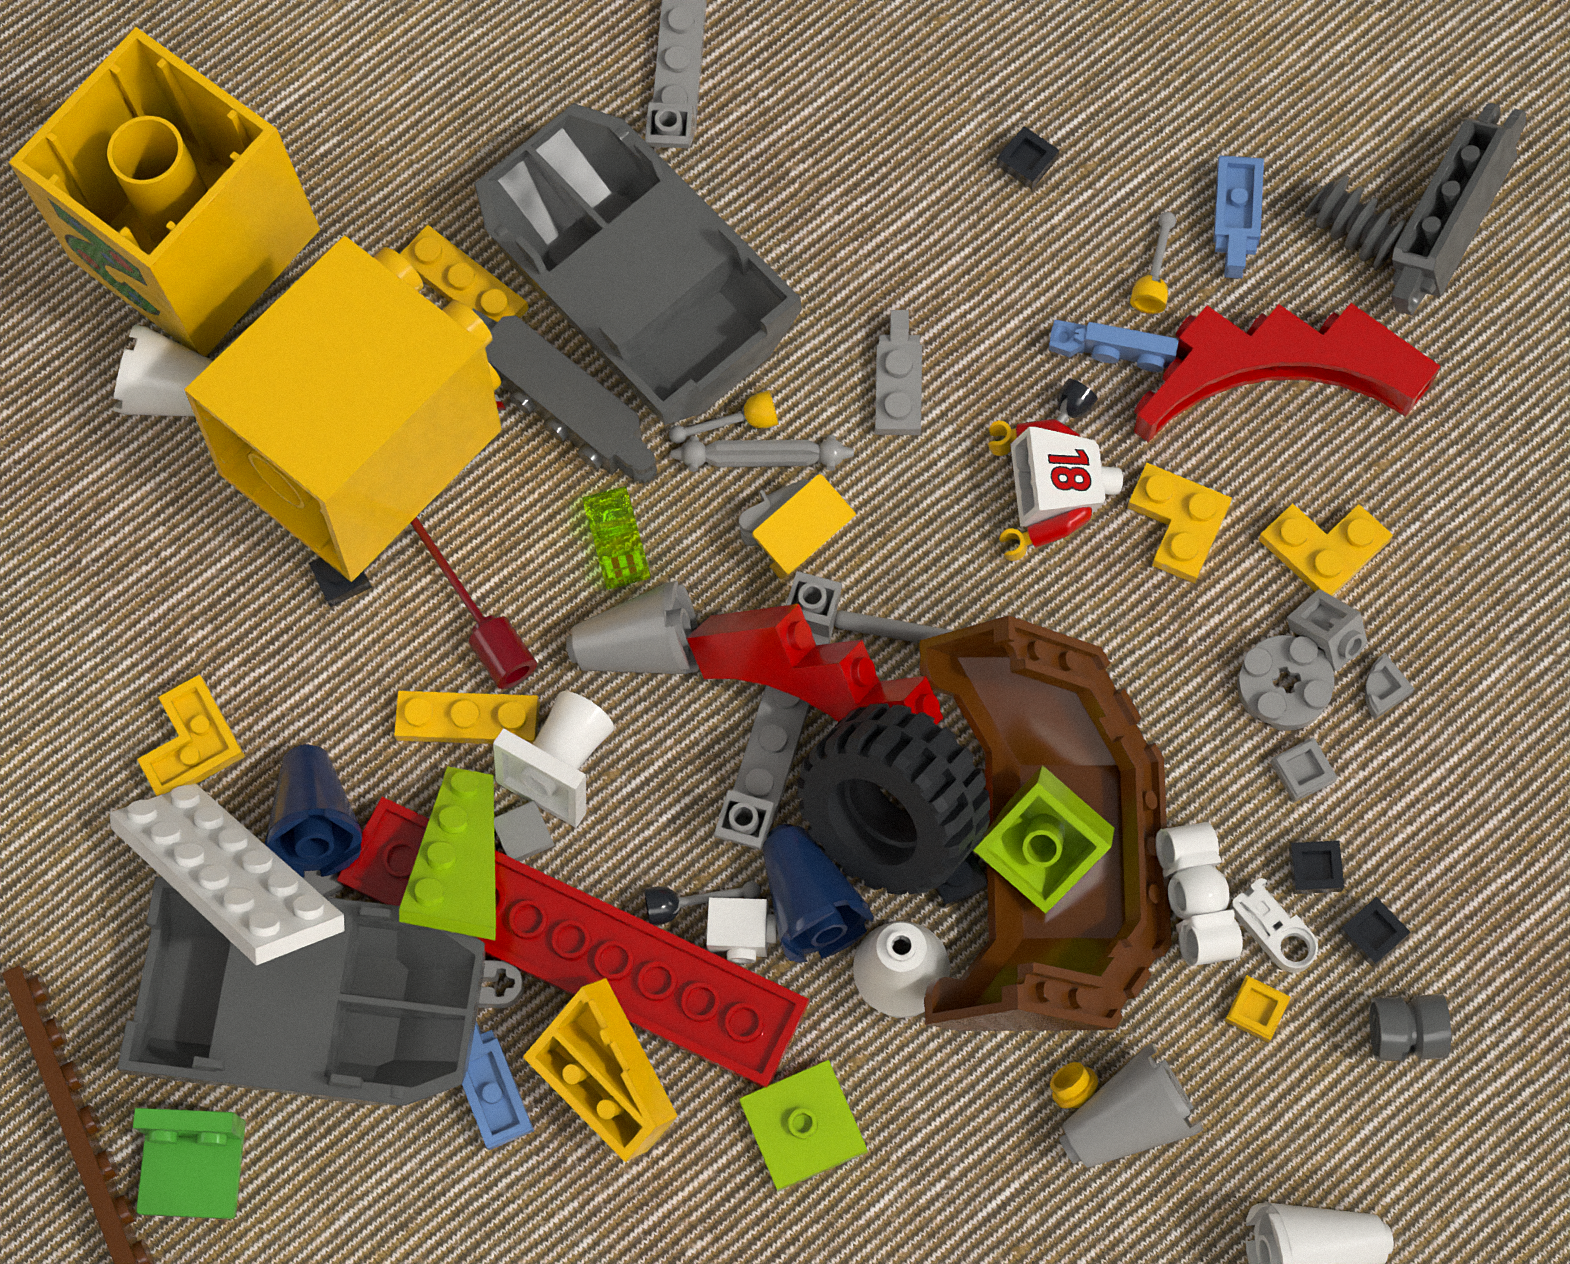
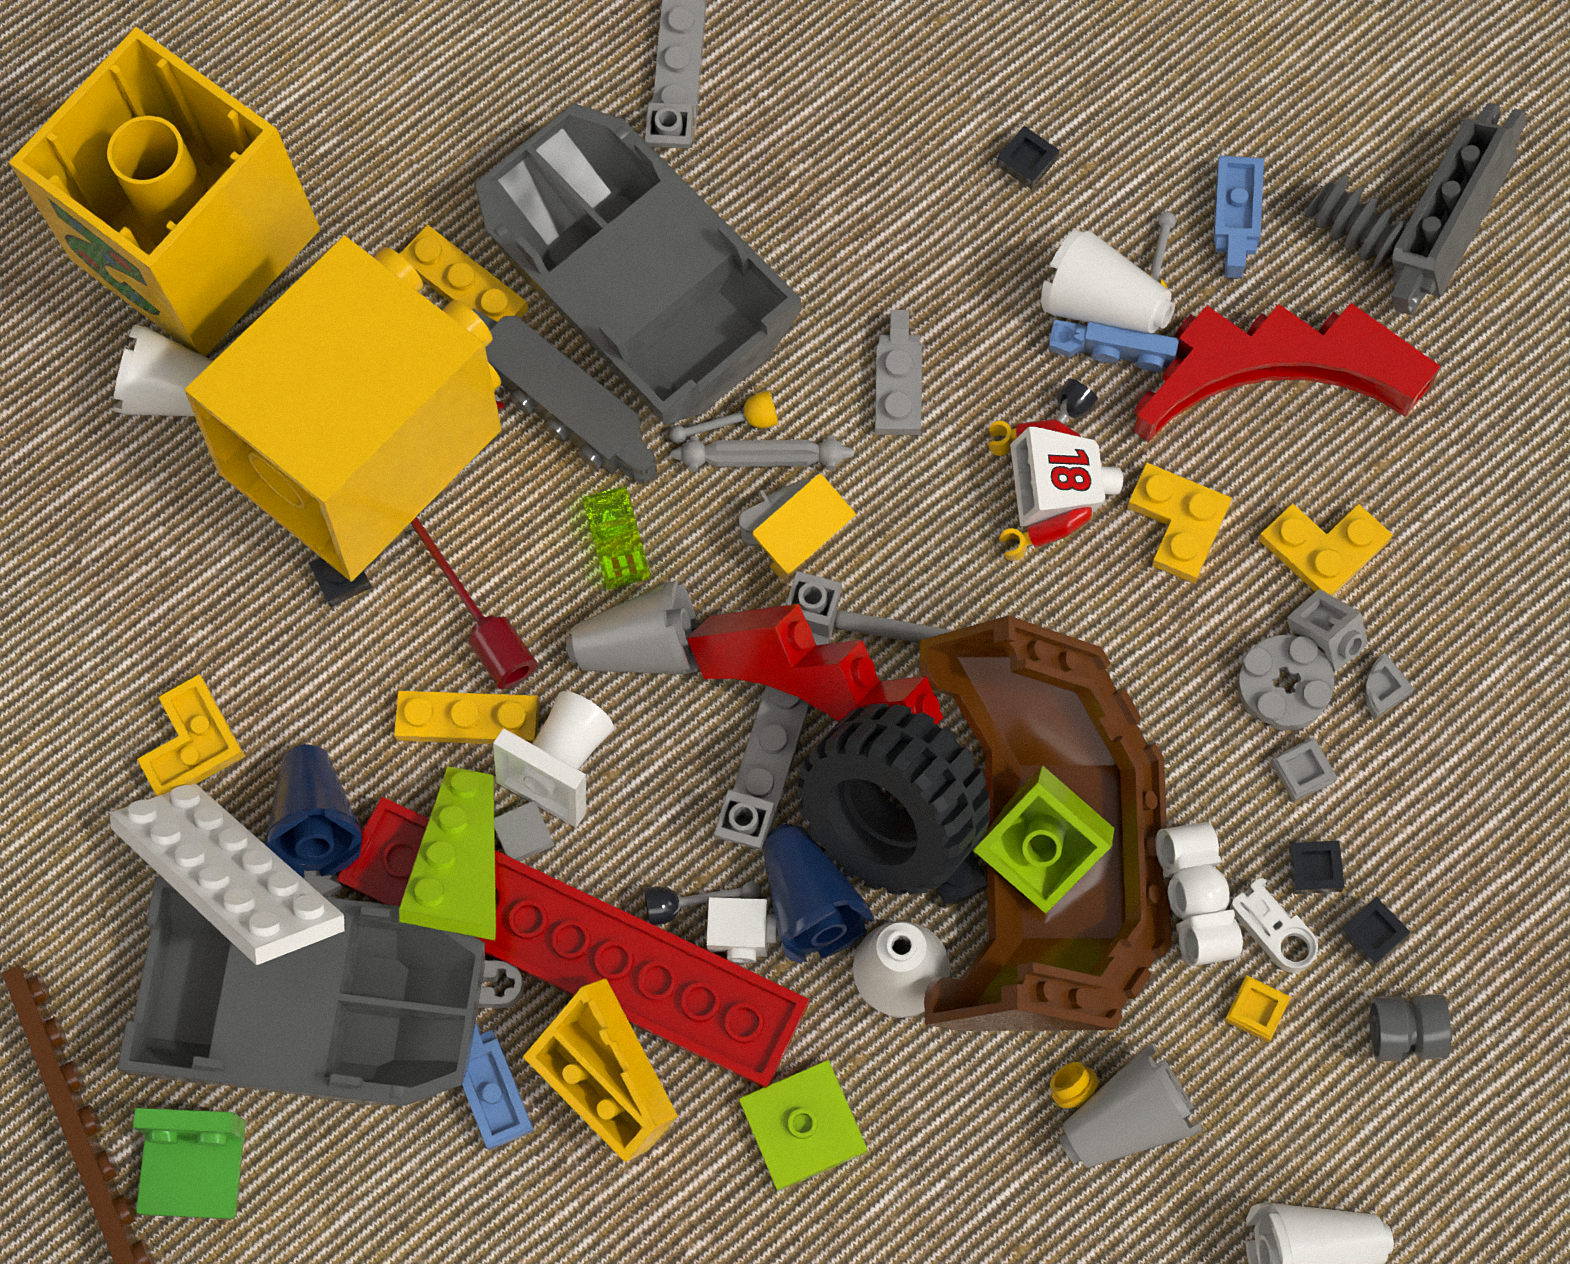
(1104, 287): none -> white cone

